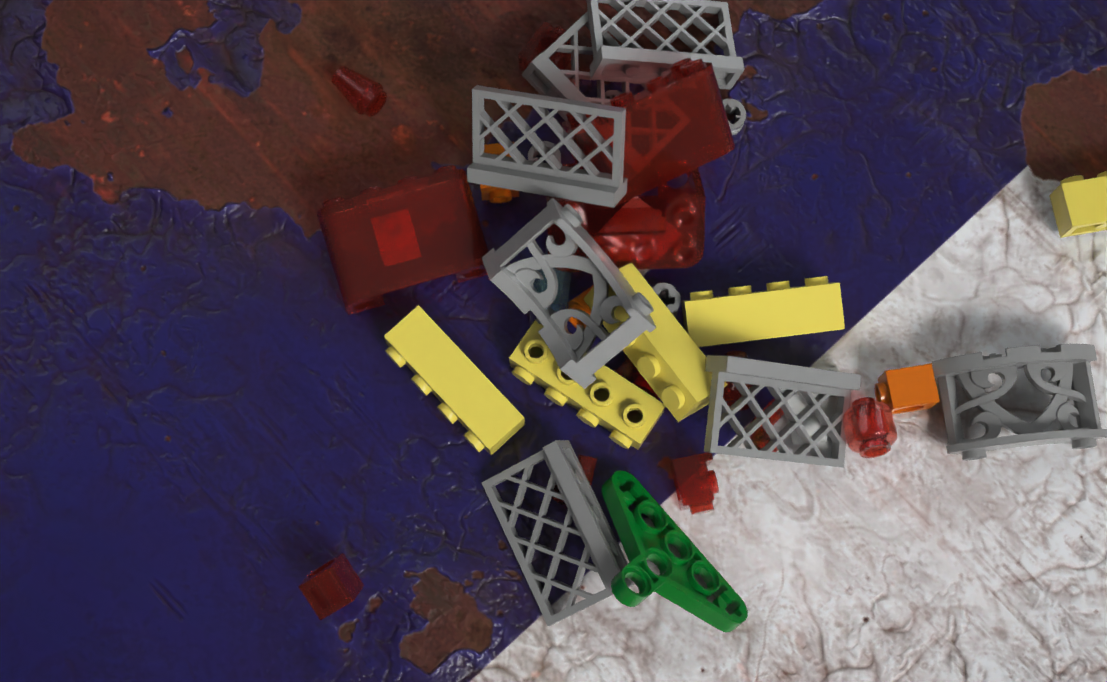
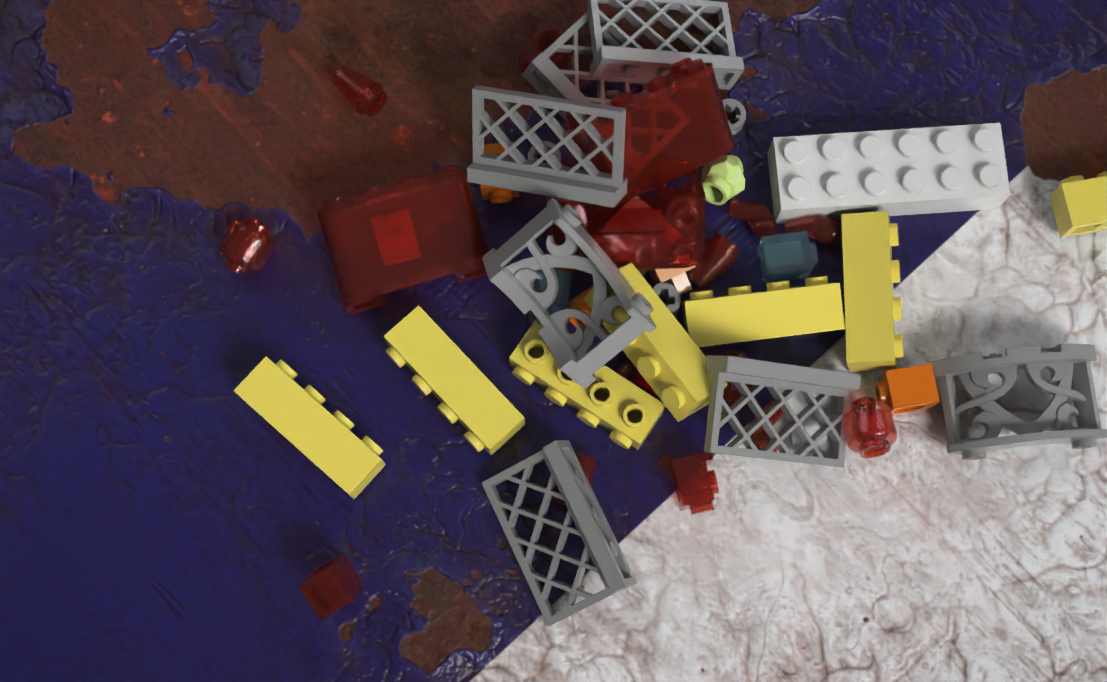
(247, 245): none -> clear red head
(310, 427): none -> light yellow brick
(675, 277): none -> light nougat tile
(676, 574): green beam -> none
(716, 259): none -> clear red cone
(723, 179): none -> yellowish green rock
(757, 216): none -> clear red arm
(786, 256): none -> clear light blue brick
(818, 227): none -> clear red arm
(870, 291): none -> light yellow brick
(889, 172): none -> white brick

